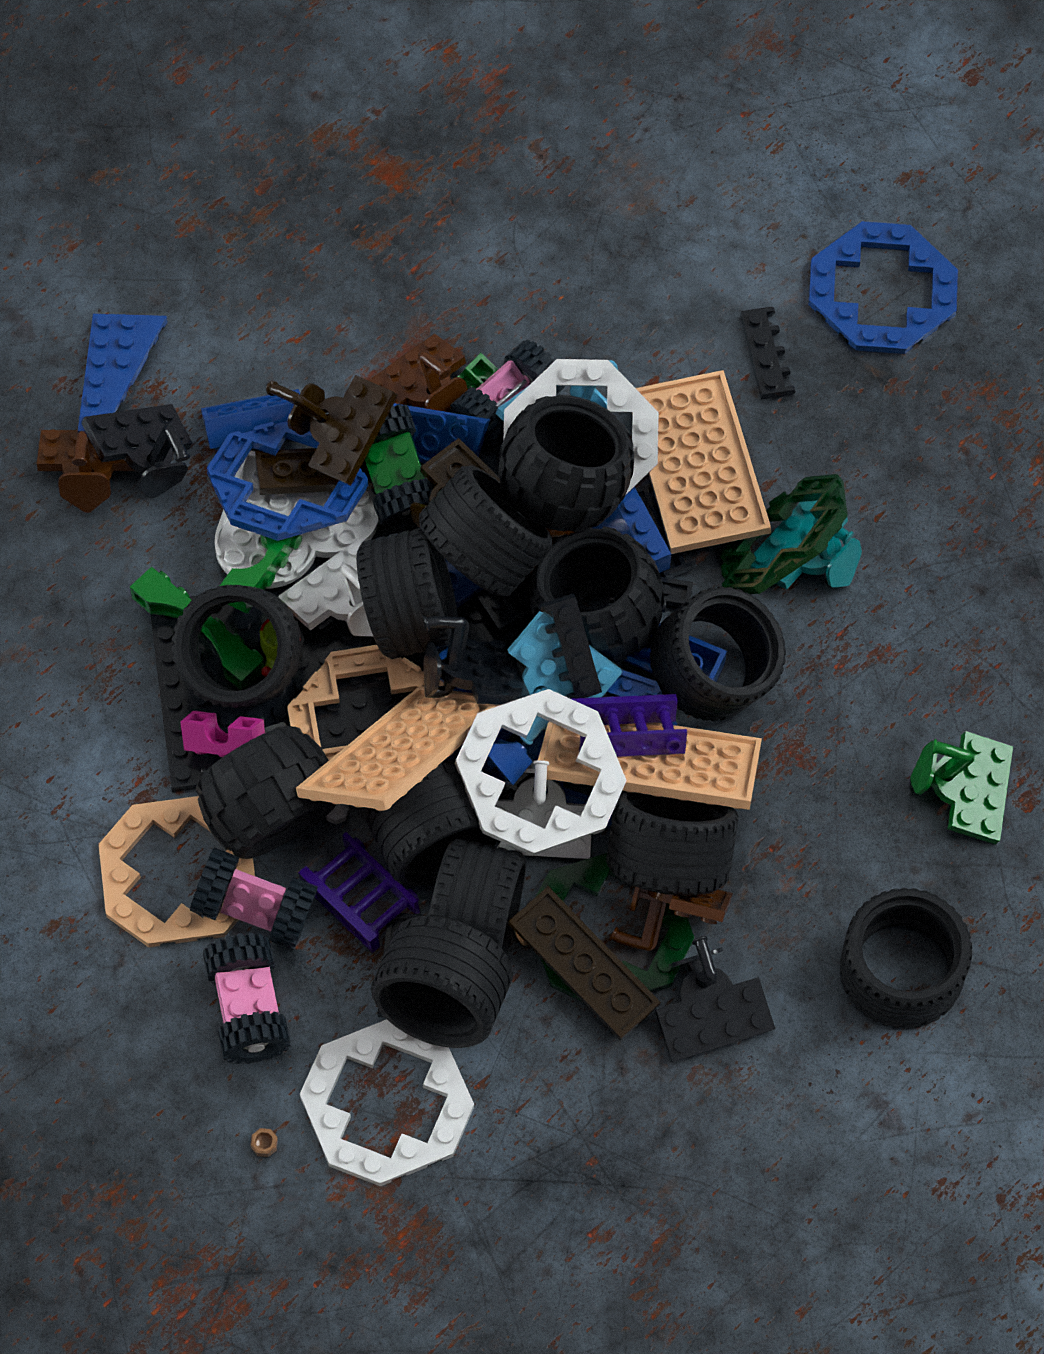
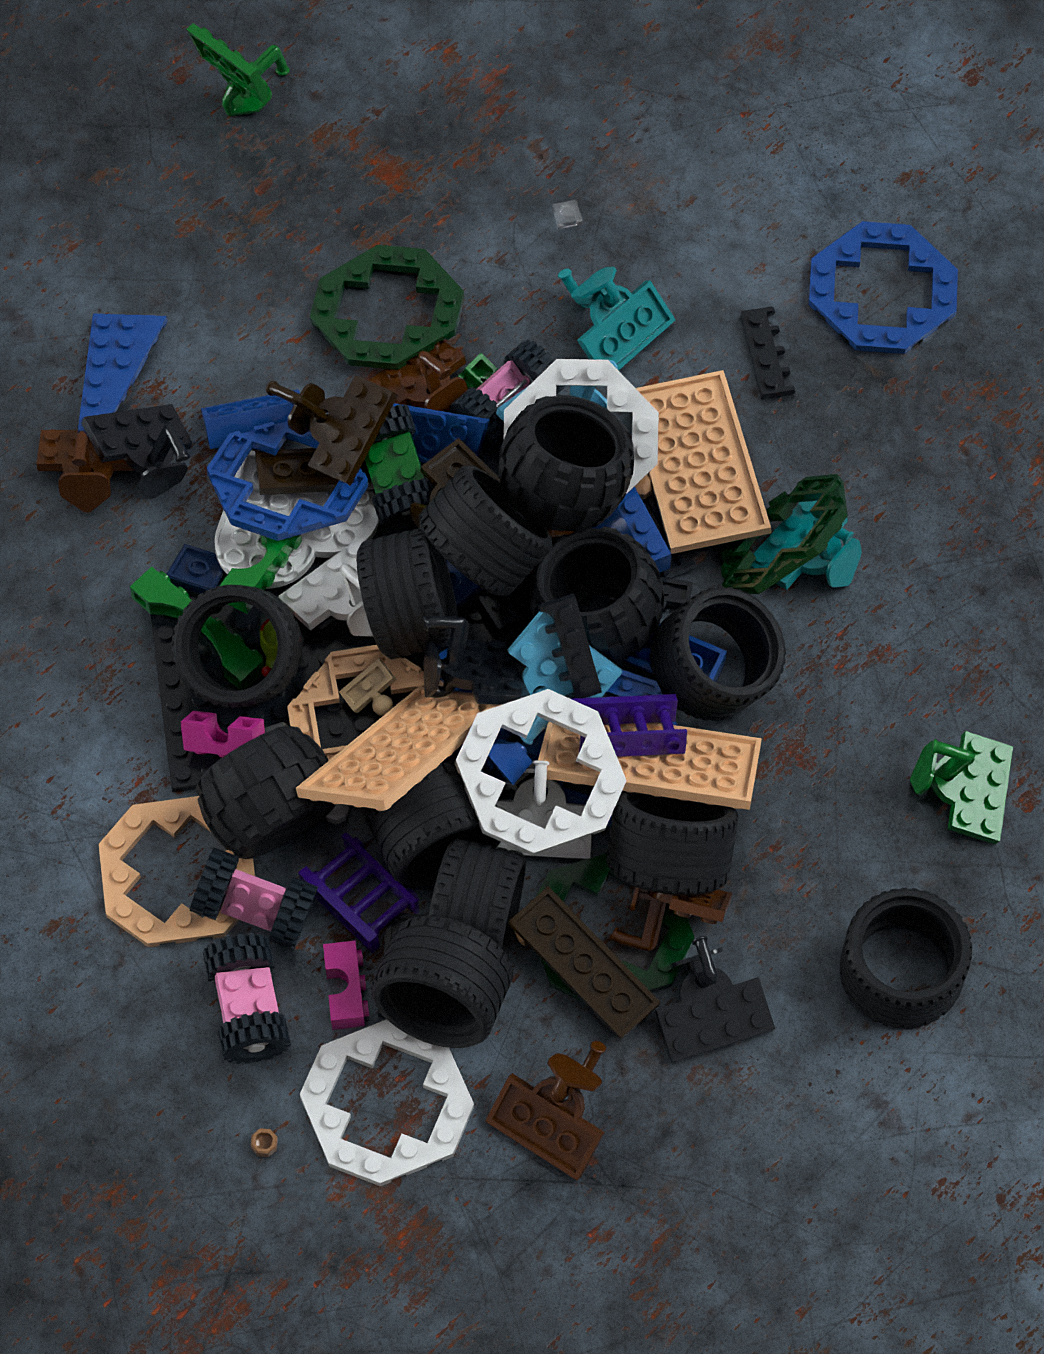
(196, 570): none -> dark blue tile
(246, 88): none -> green plate
(342, 962): none -> dark pink arch
(358, 274): none -> dark green plate
(368, 688): none -> tan plate
(545, 1119): none -> reddish brown plate
(567, 214): none -> clear plate
(621, 319): none -> teal plate
(644, 487): none -> medium nougat tile

